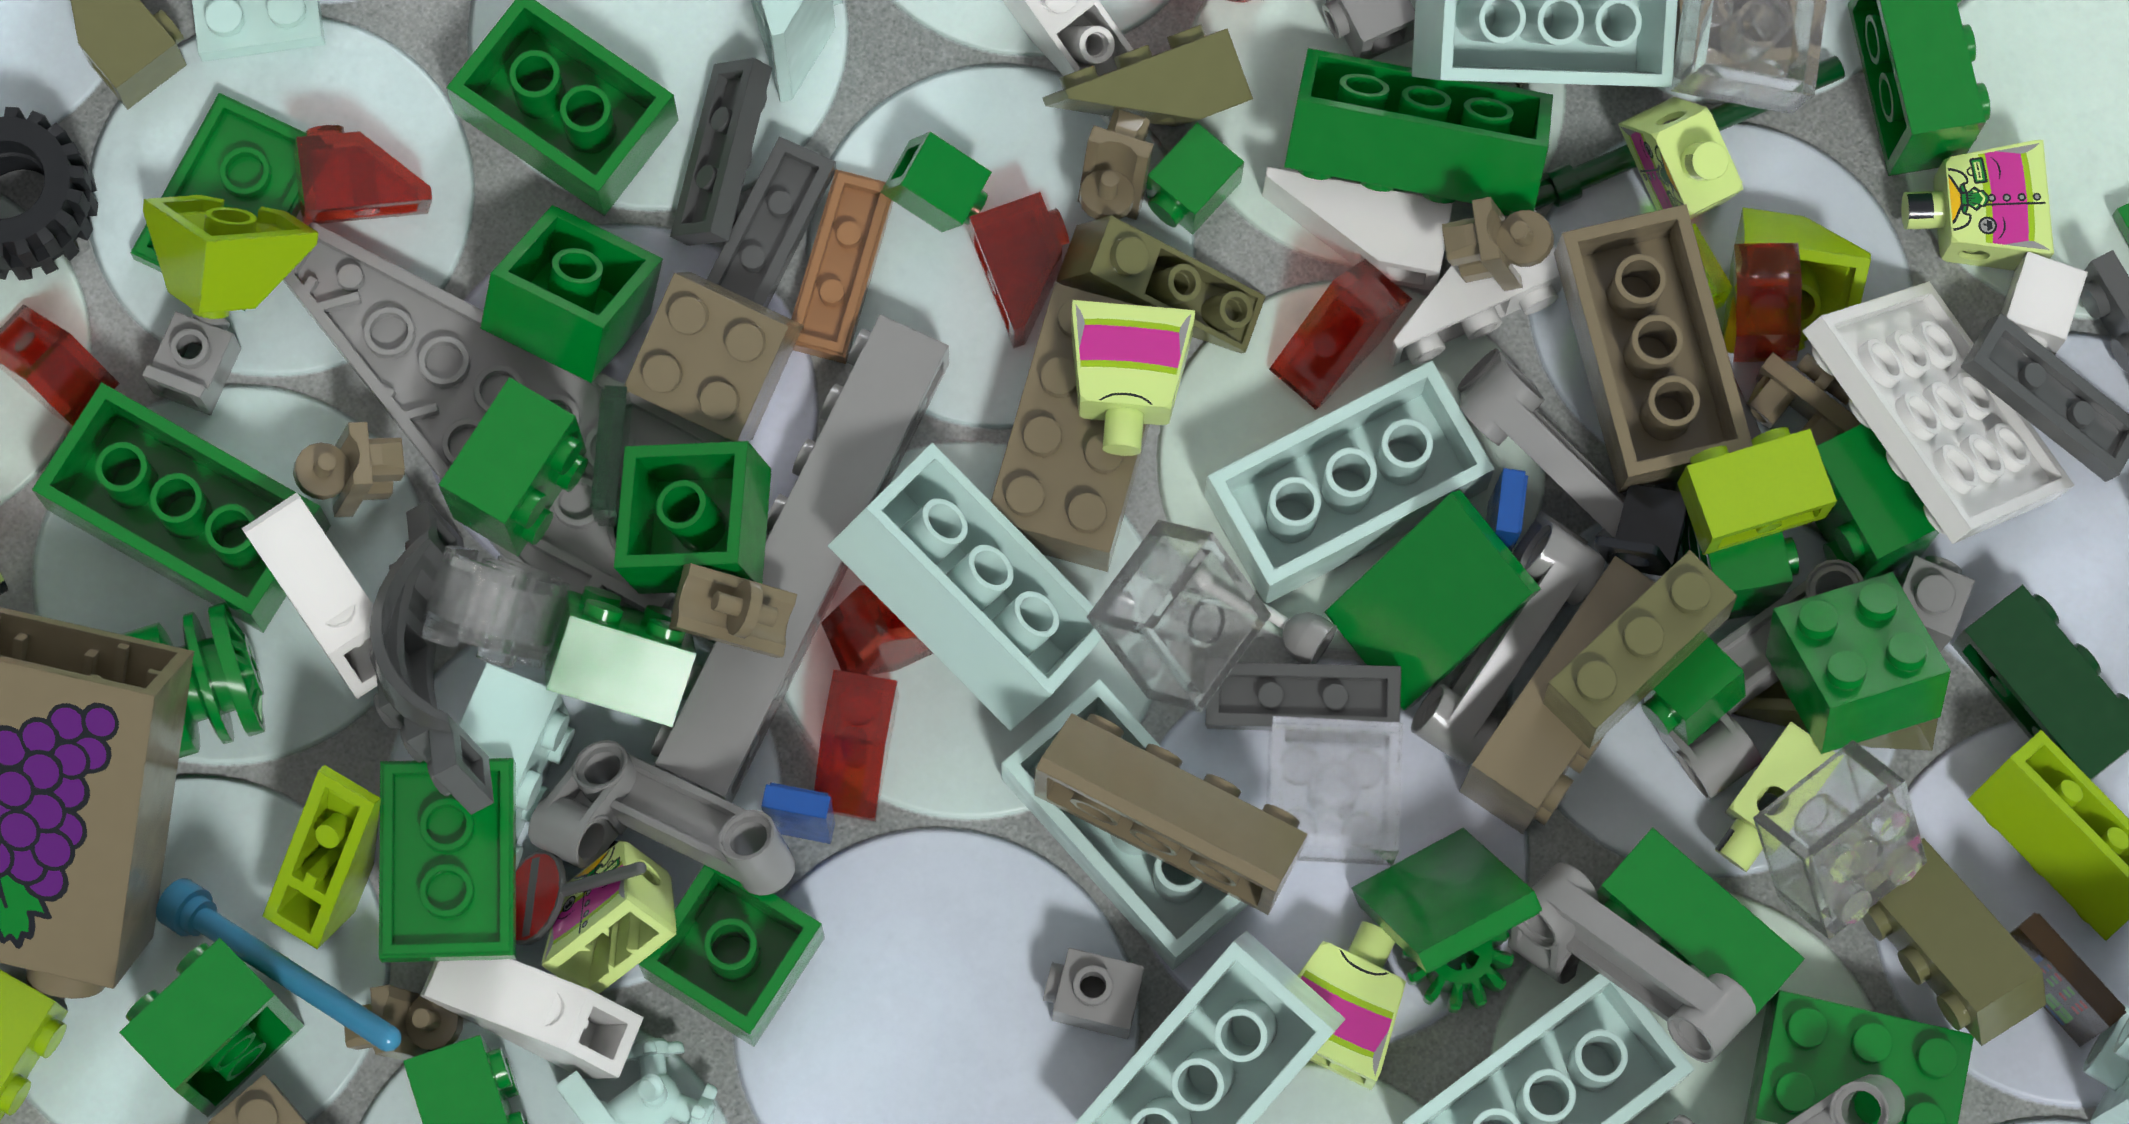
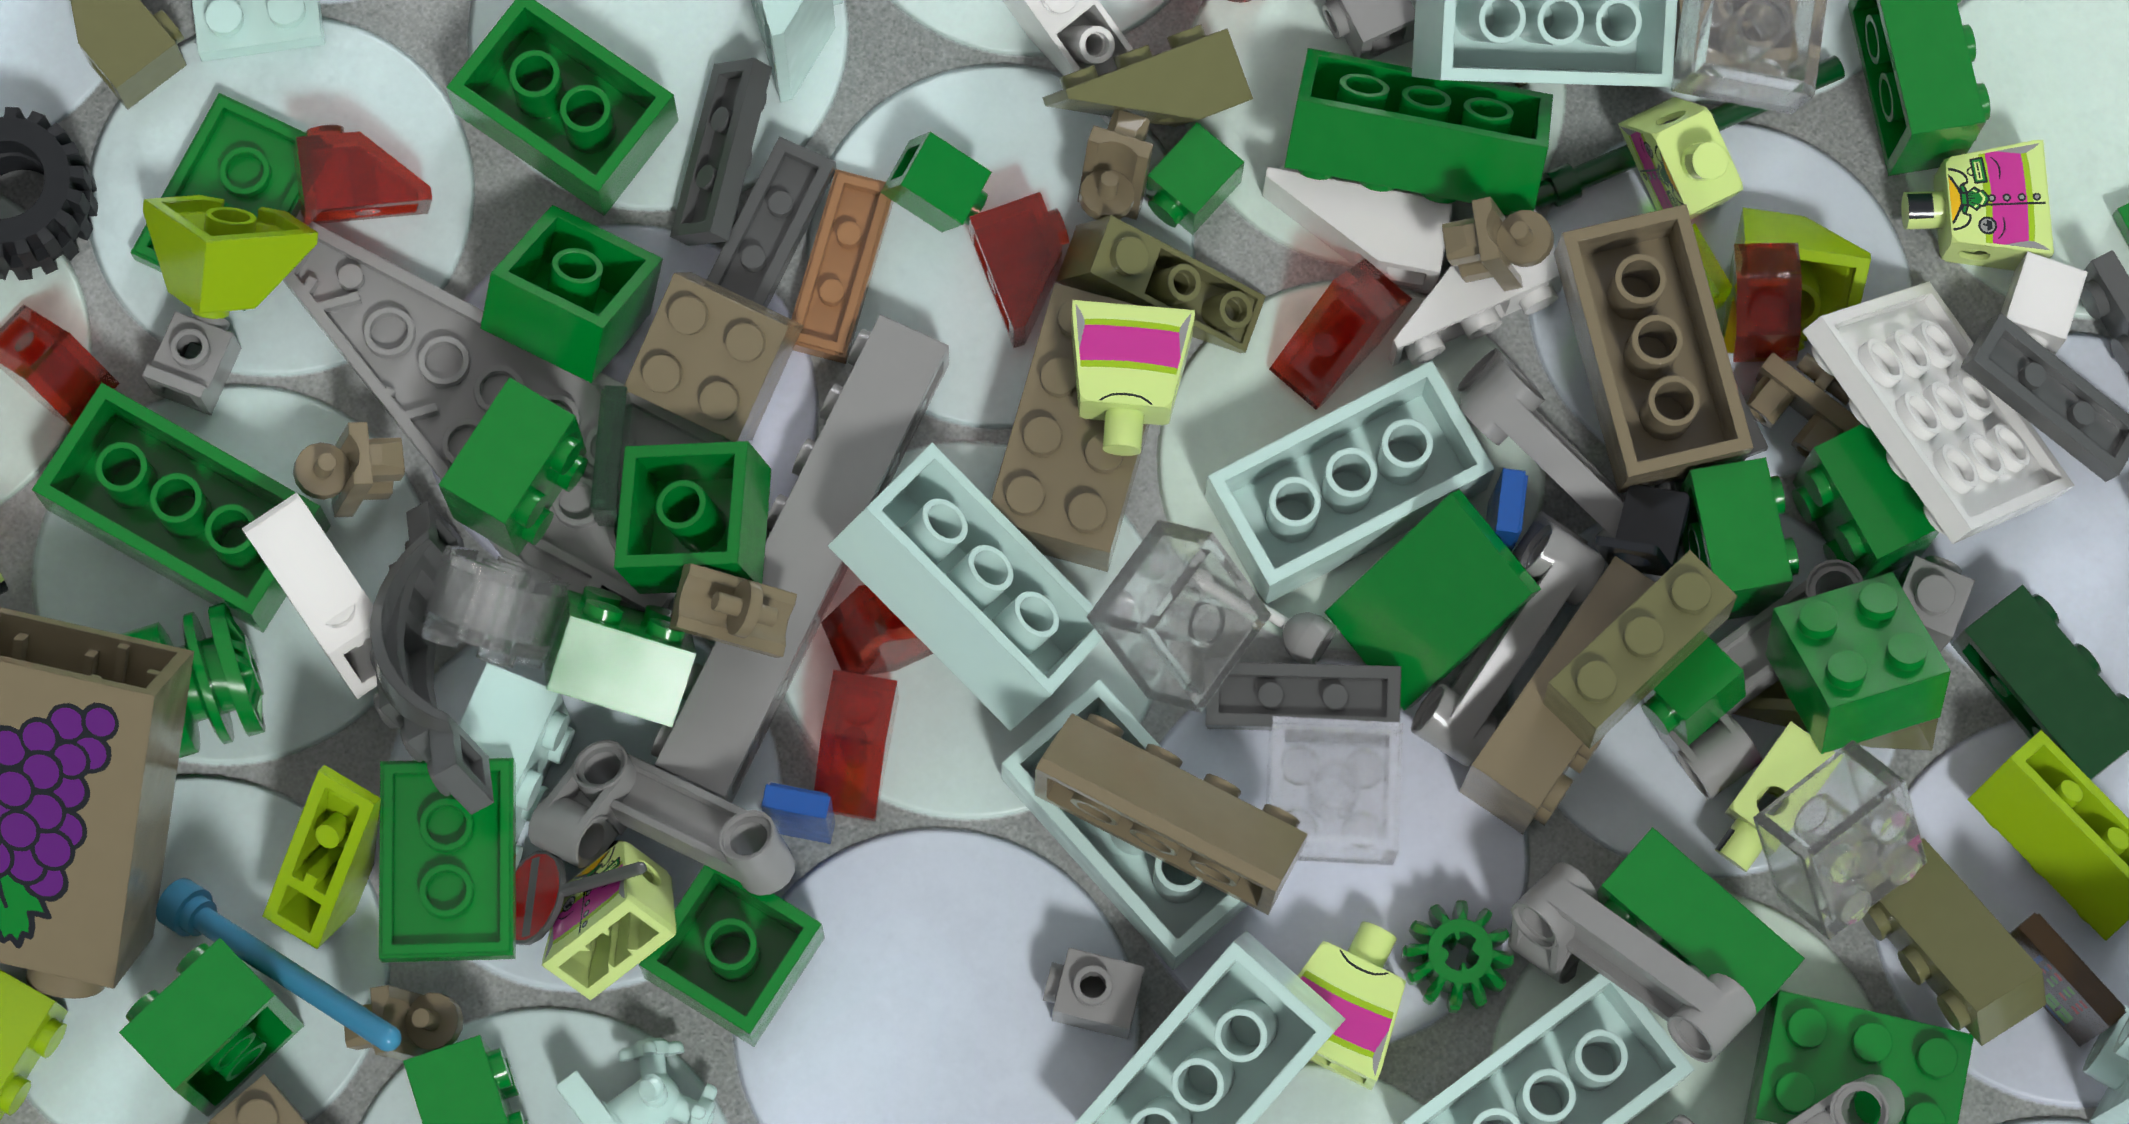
(538, 1013): white slope -> none
(1446, 900): green tile -> none
(1755, 489): lime brick -> none

